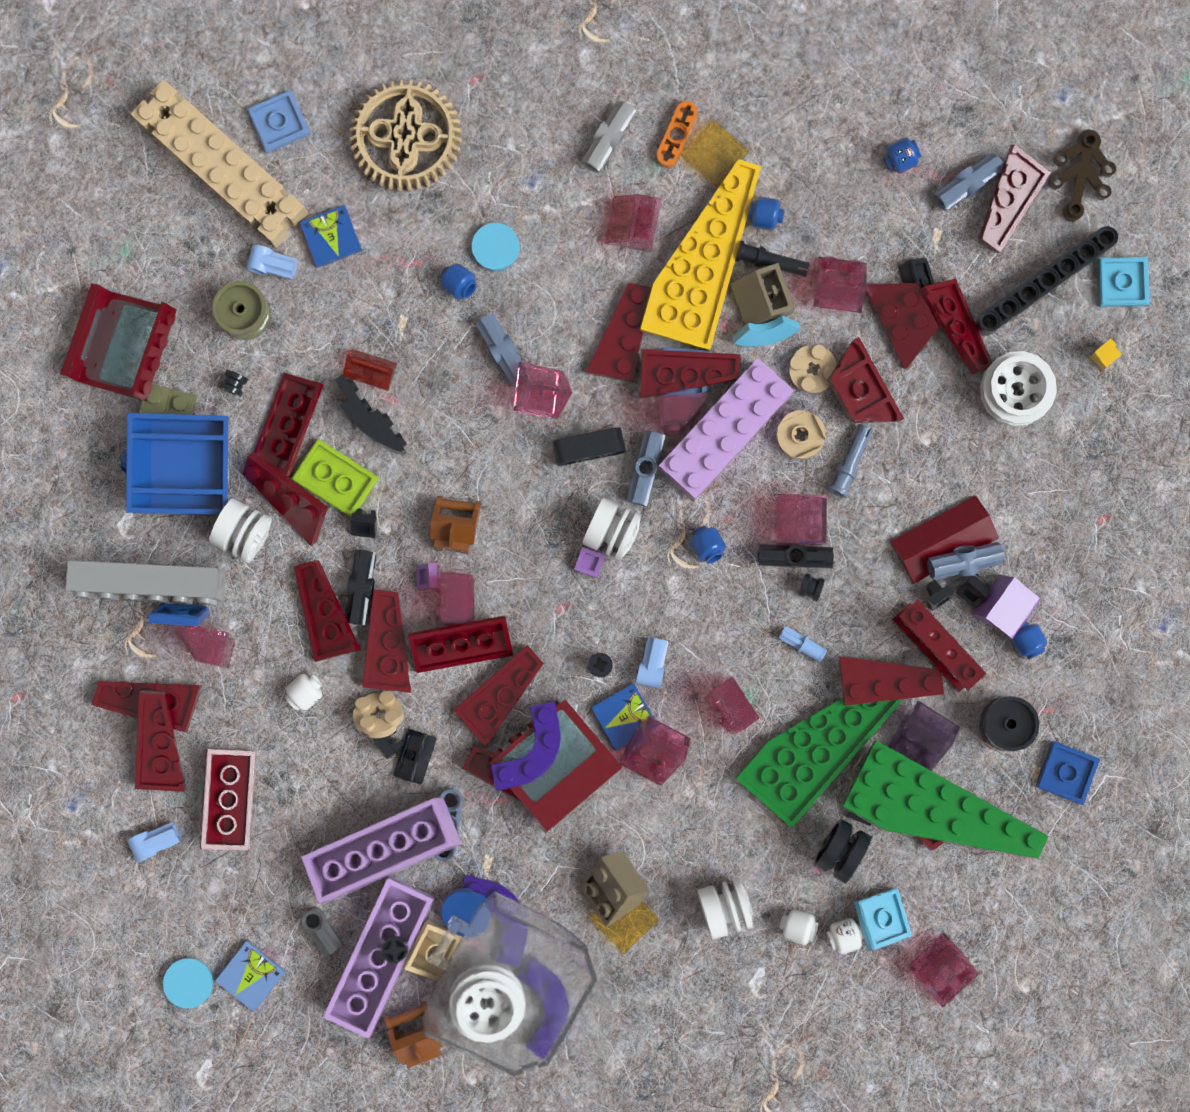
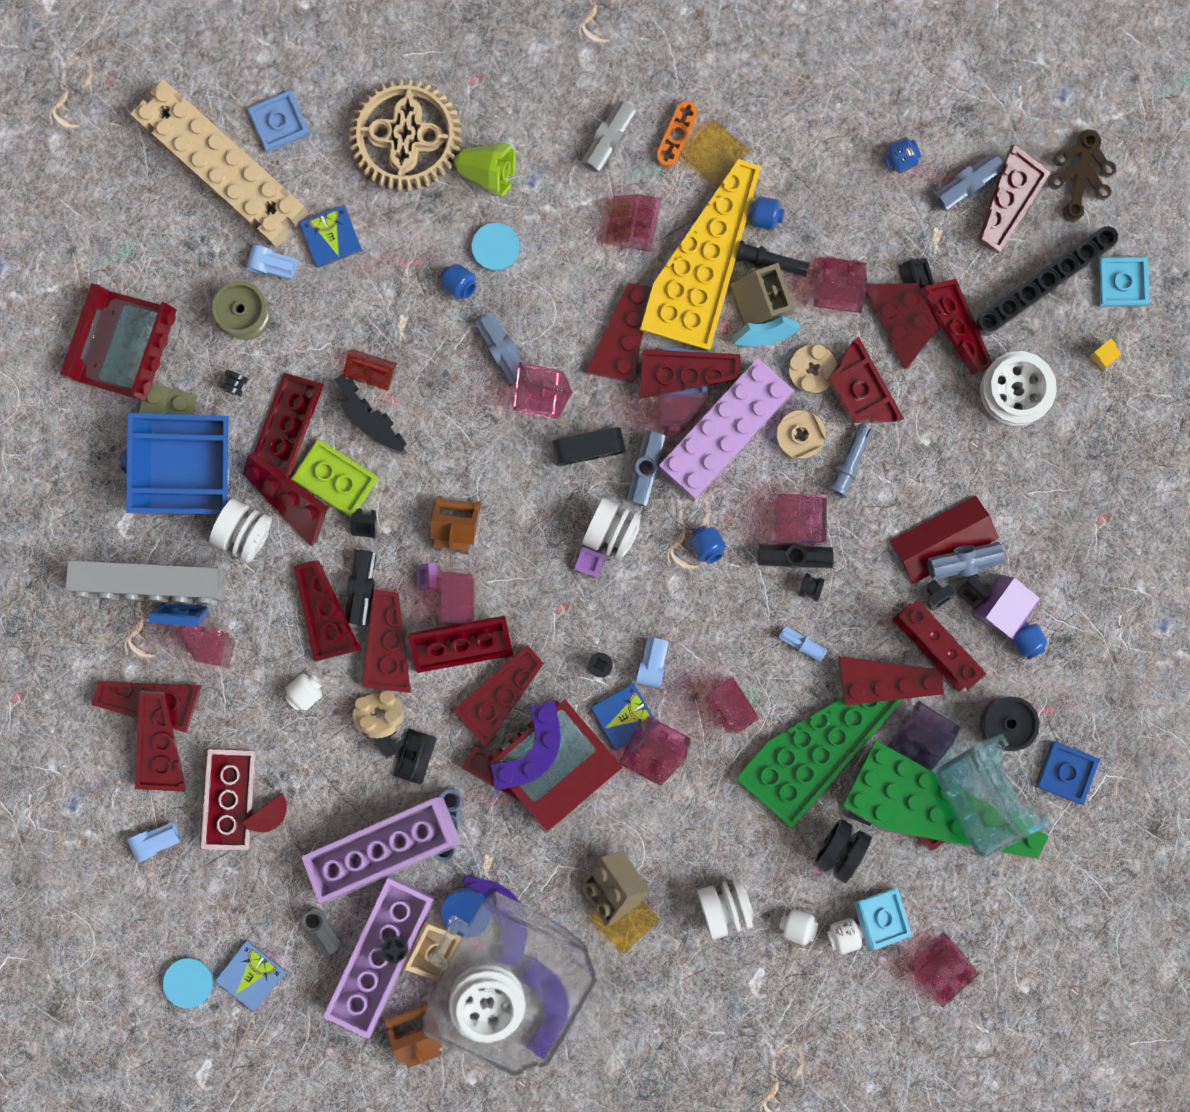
(268, 816): none -> dark red tile
(488, 166): none -> lime cone
(986, 800): none -> clear light blue windscreen

